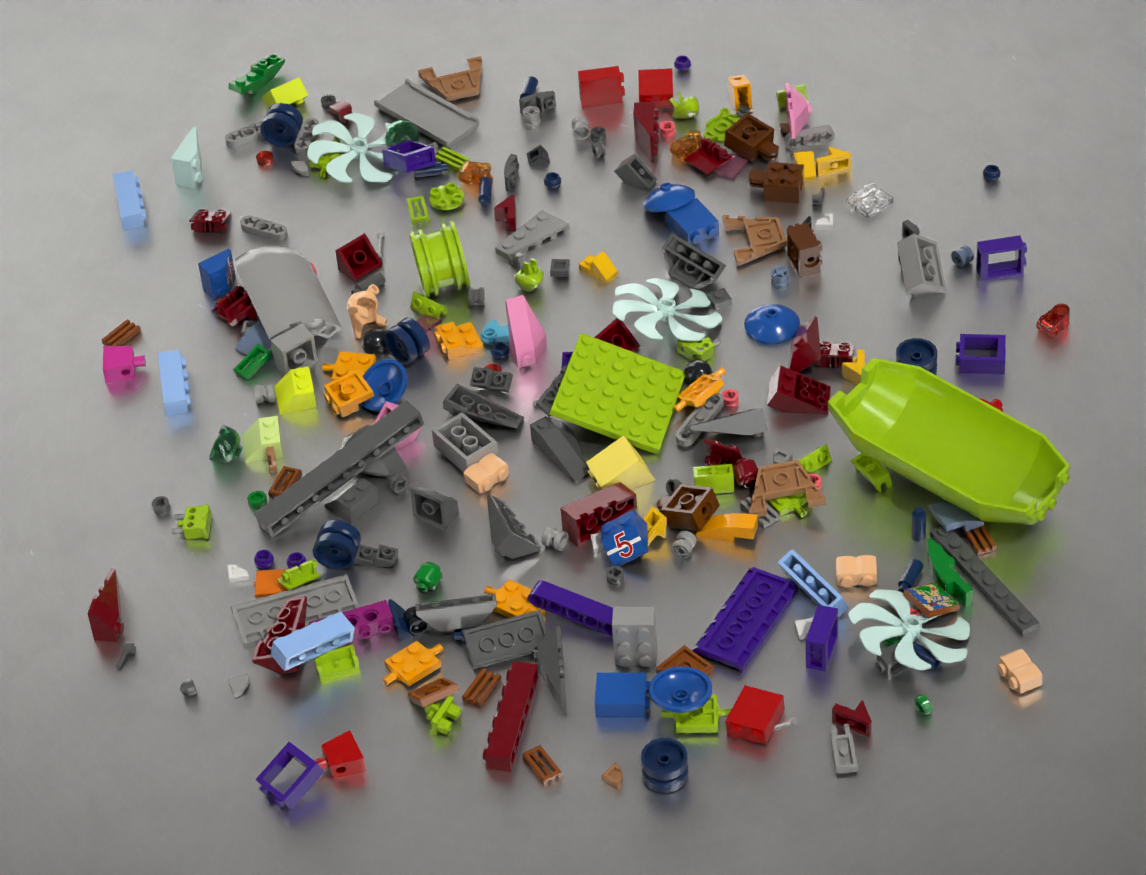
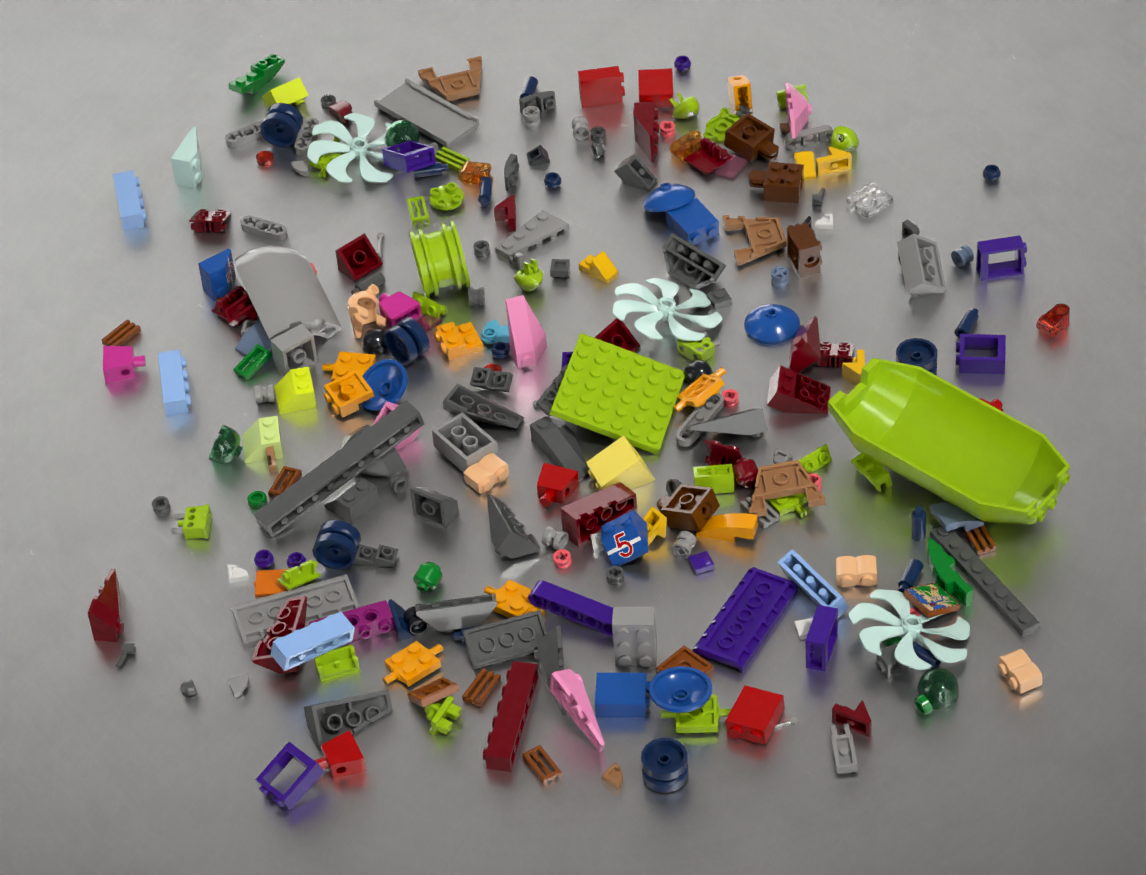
(339, 716): none -> dark grey wedge
(398, 307): none -> dark pink torso
(481, 248): none -> dark grey bush
(556, 484): none -> red torso
(562, 563): none -> coral bush
(571, 694): none -> bright pink wedge
(701, 562): none -> dark purple tile
(844, 139): none -> lime piece
(939, 688): none -> clear green cylinder
(967, 322): none -> dark blue cylinder

